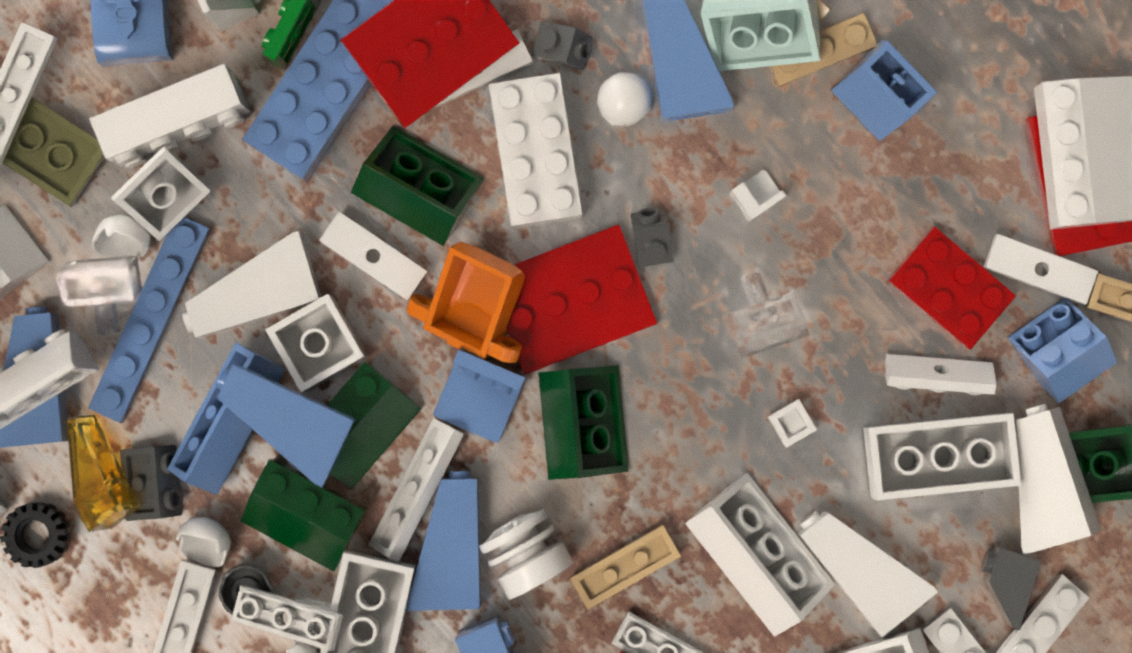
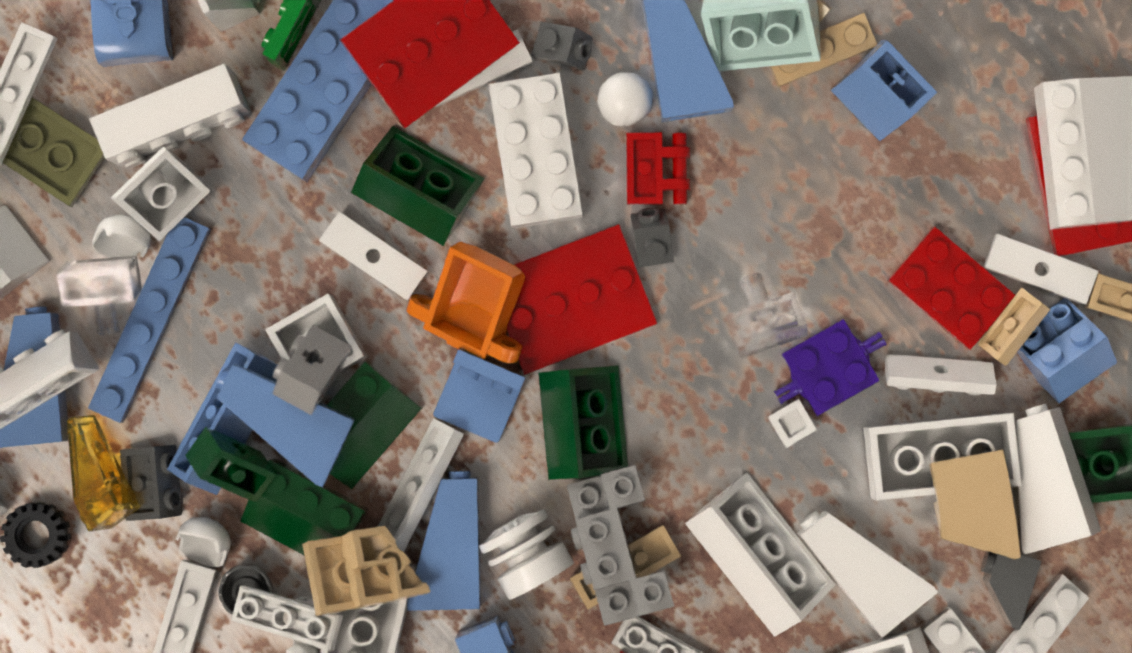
(230, 464): none -> dark green brick
(261, 288): white slope -> none
(311, 369): none -> light grey brick
(359, 571): none -> tan slope
(606, 547): none -> light grey bracket
(645, 168): none -> red plate
(757, 195): white panel -> none
(830, 368): none -> dark purple plate
(976, 503): none -> tan slope
(1013, 326): none -> tan plate

